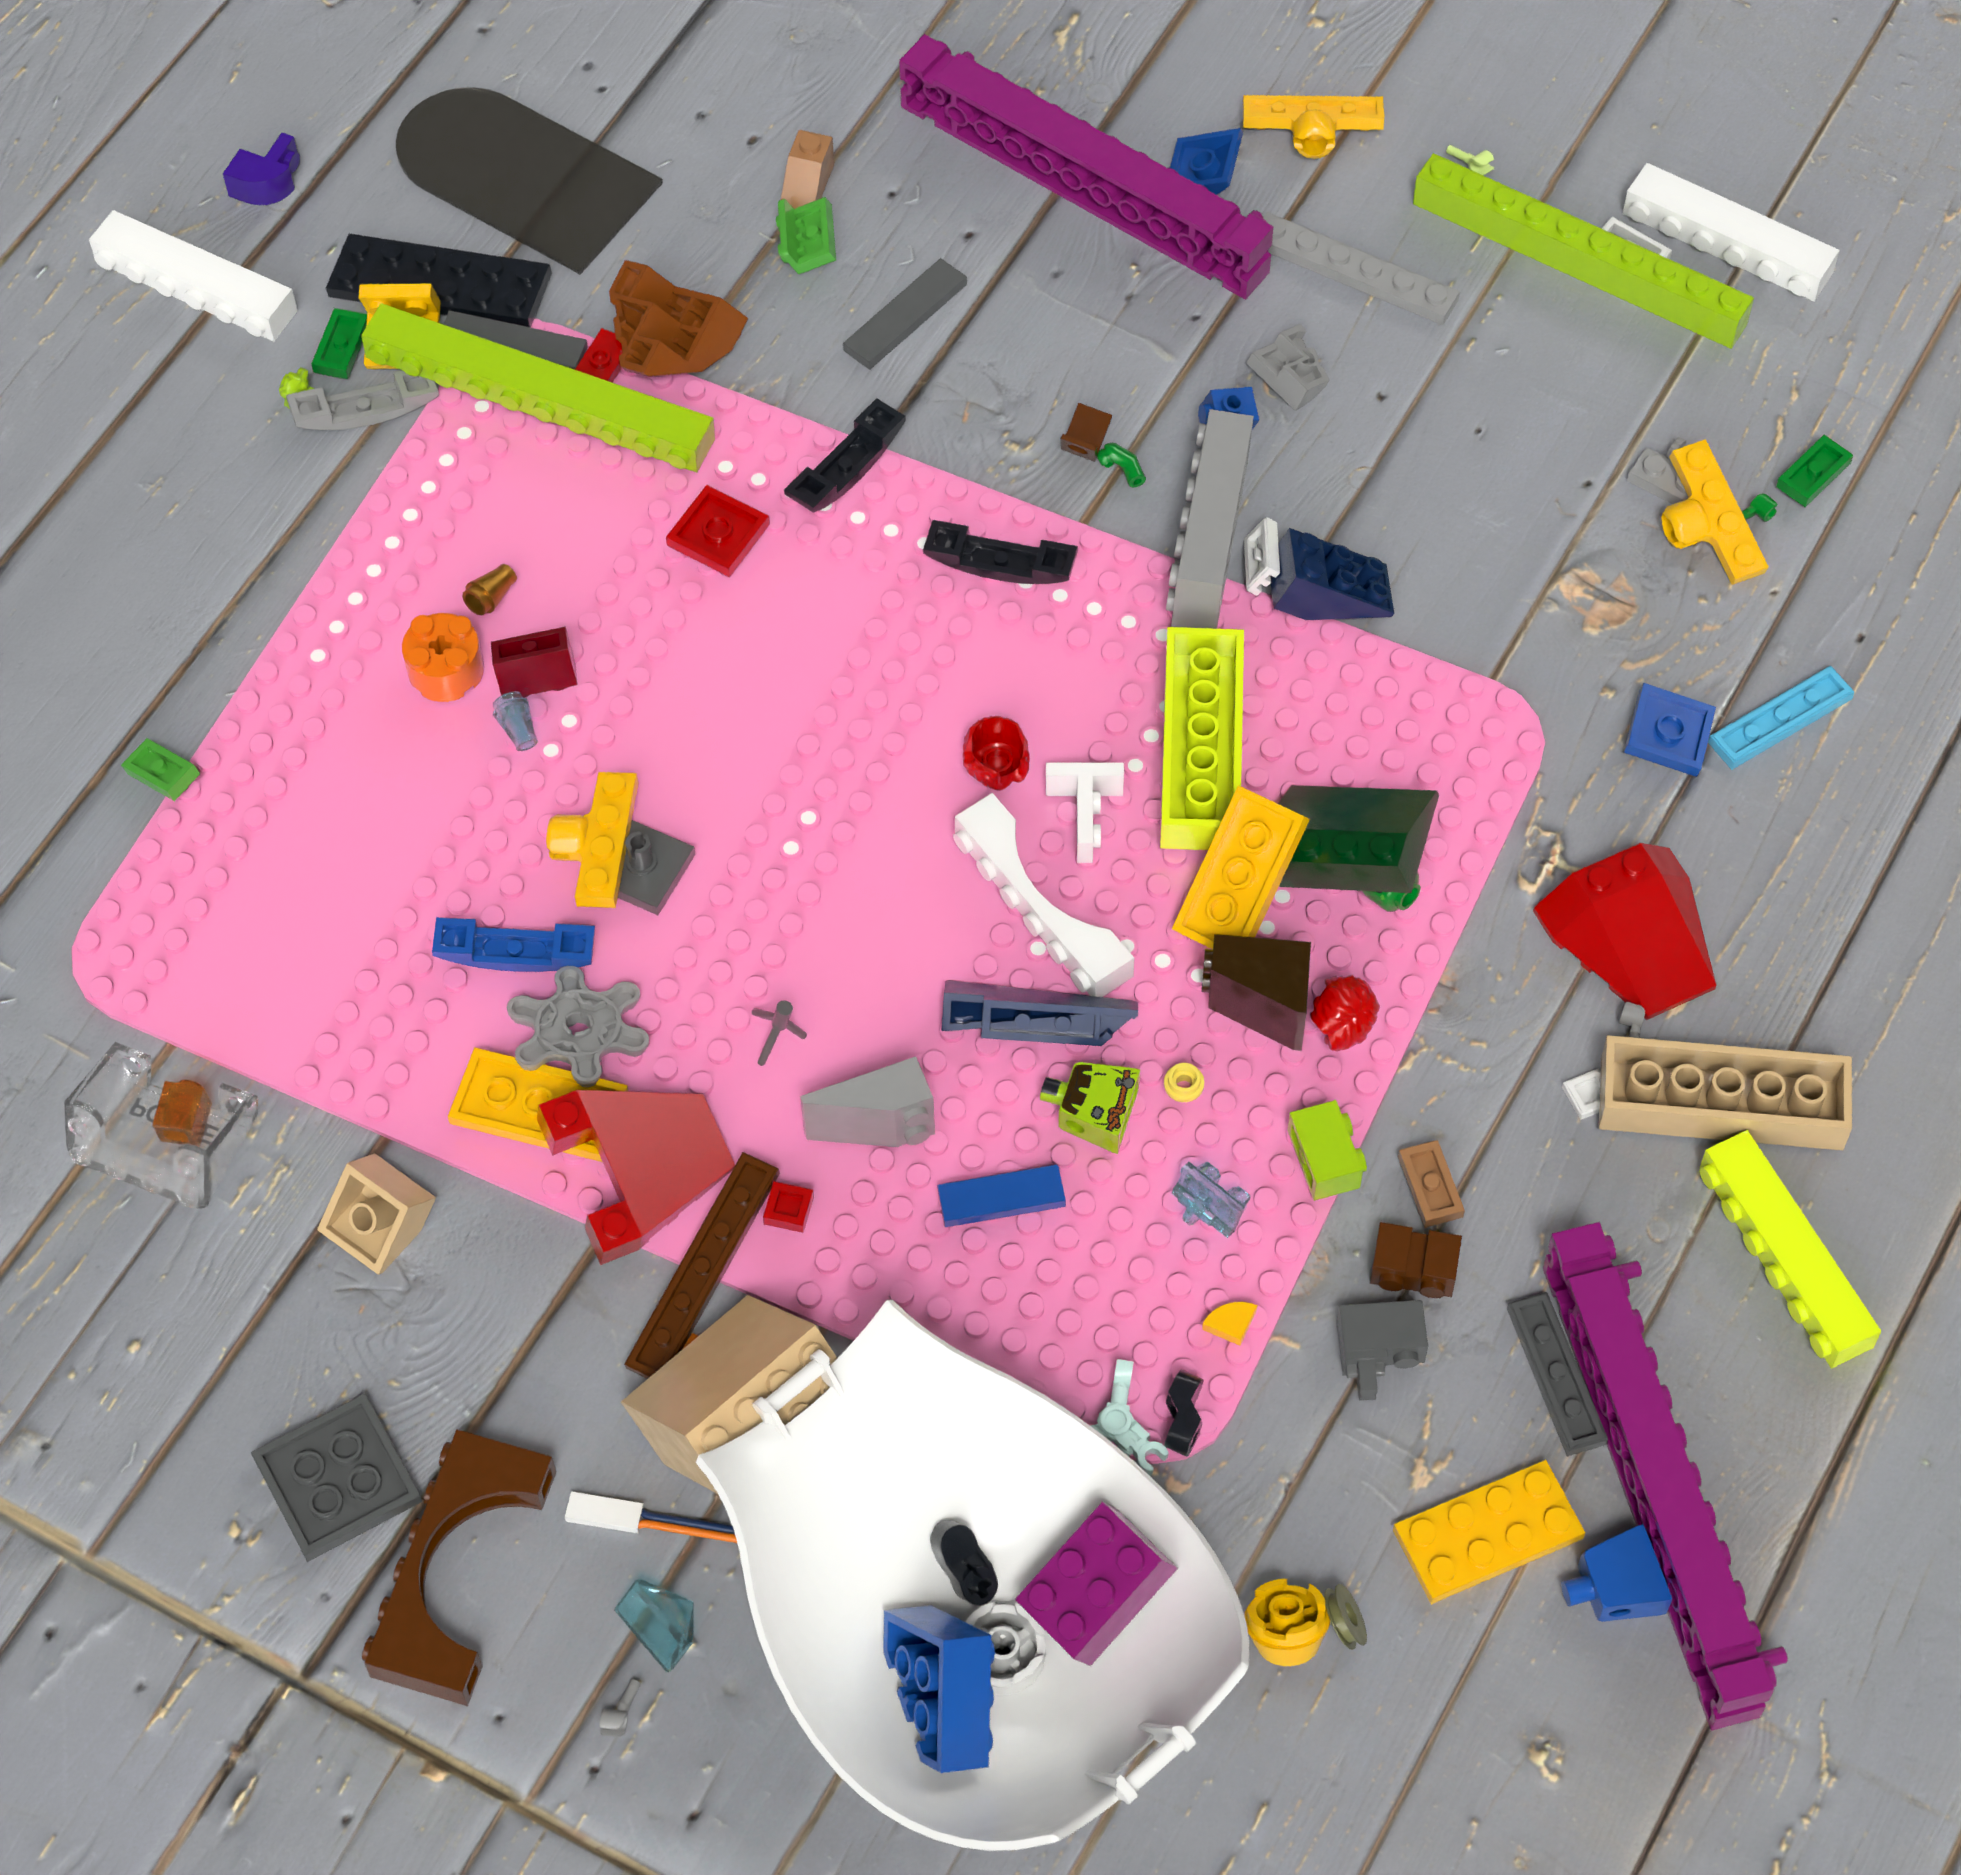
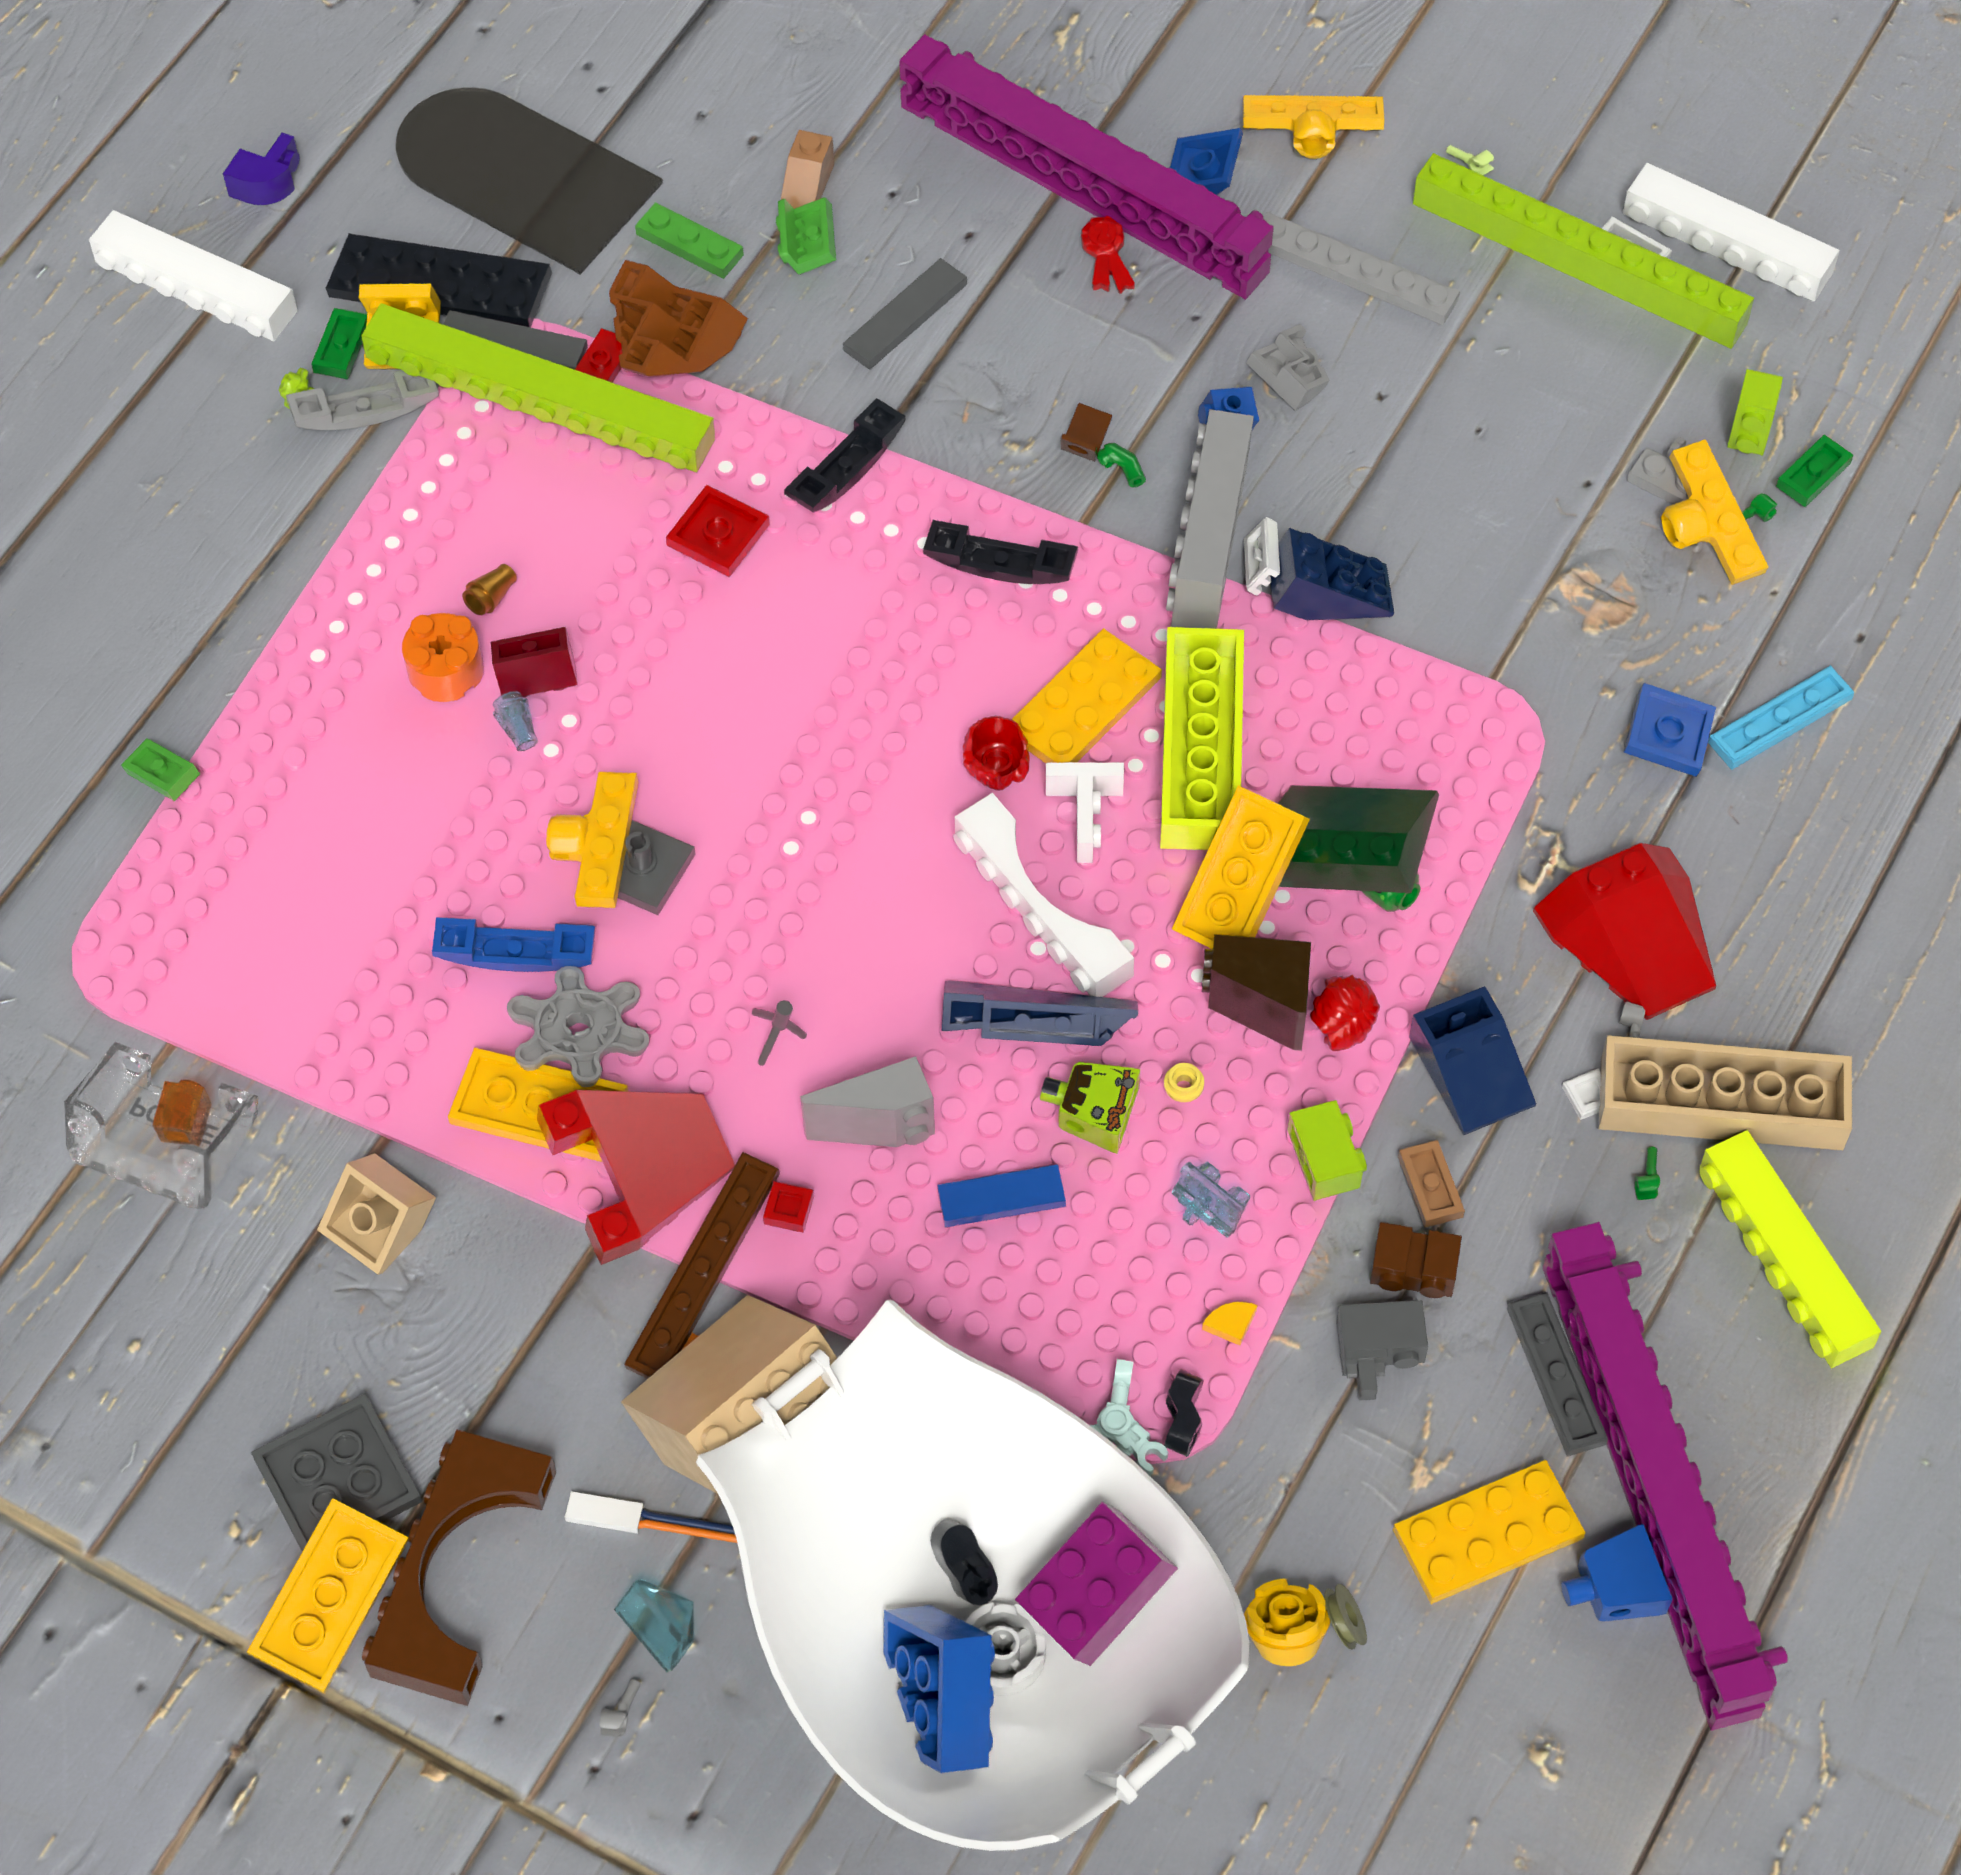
(328, 1596): none -> yellow plate
(689, 240): none -> bright green plate
(1086, 699): none -> yellow plate
(1103, 240): none -> red piece
(1472, 1060): none -> dark blue slope
(1647, 1186): none -> green hand
(1755, 412): none -> lime brick

